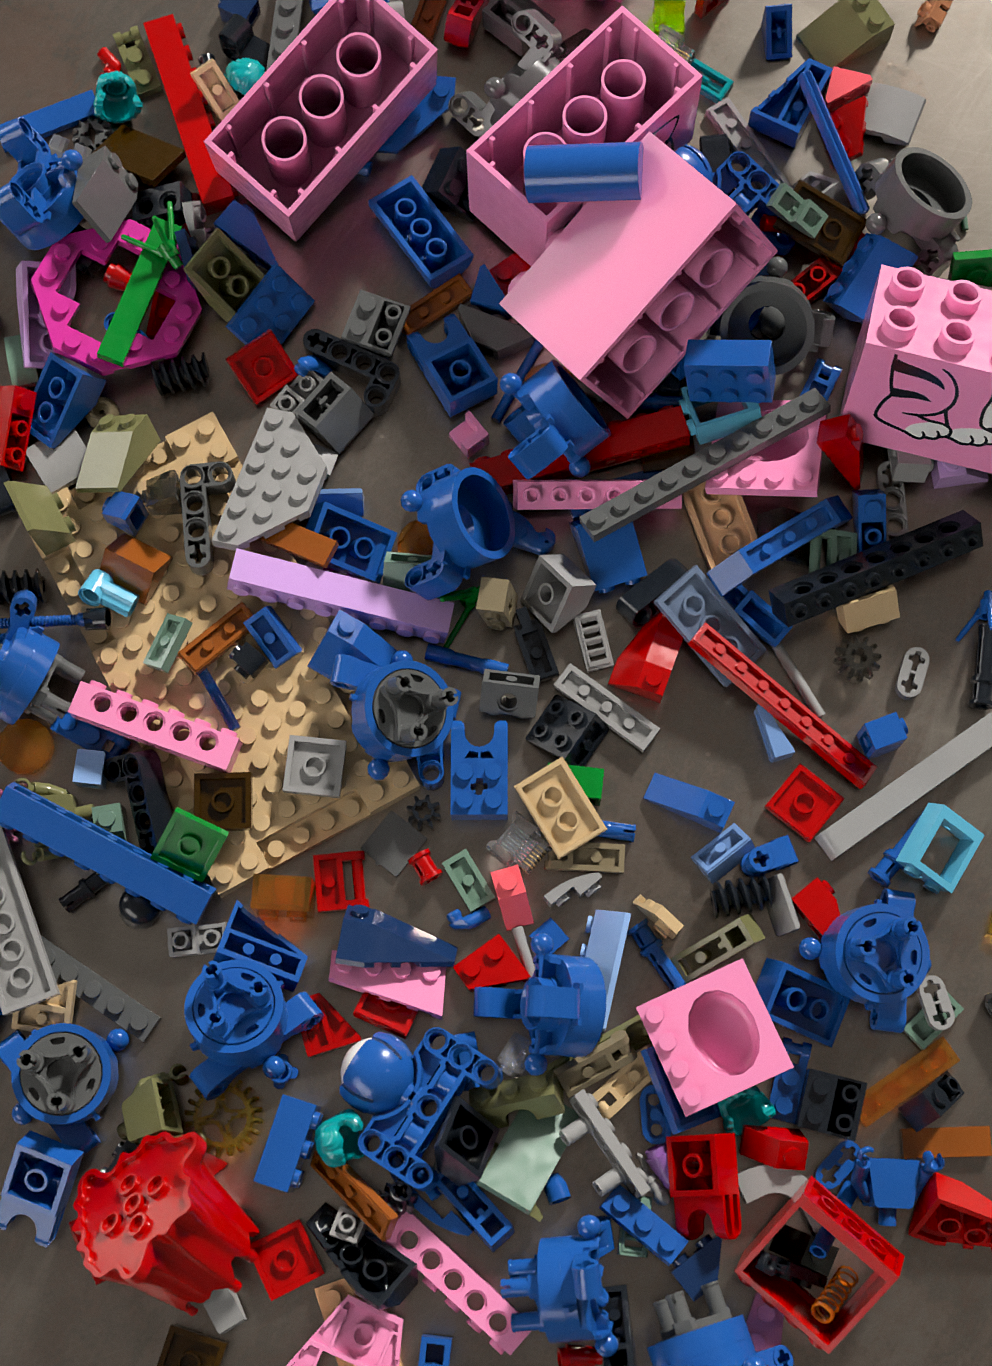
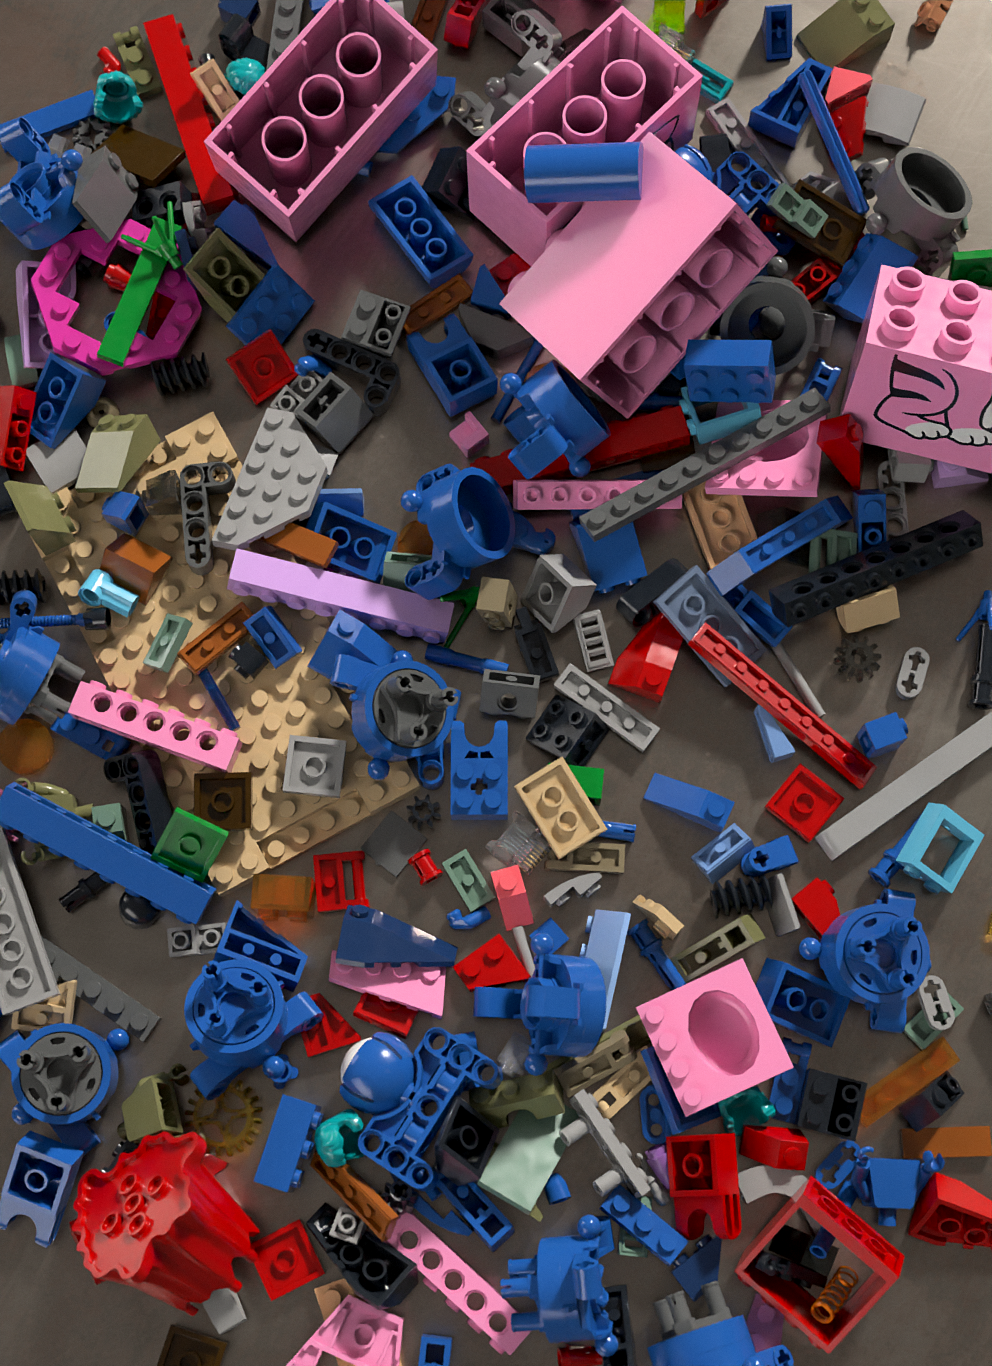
(89, 769): light blue panel -> none

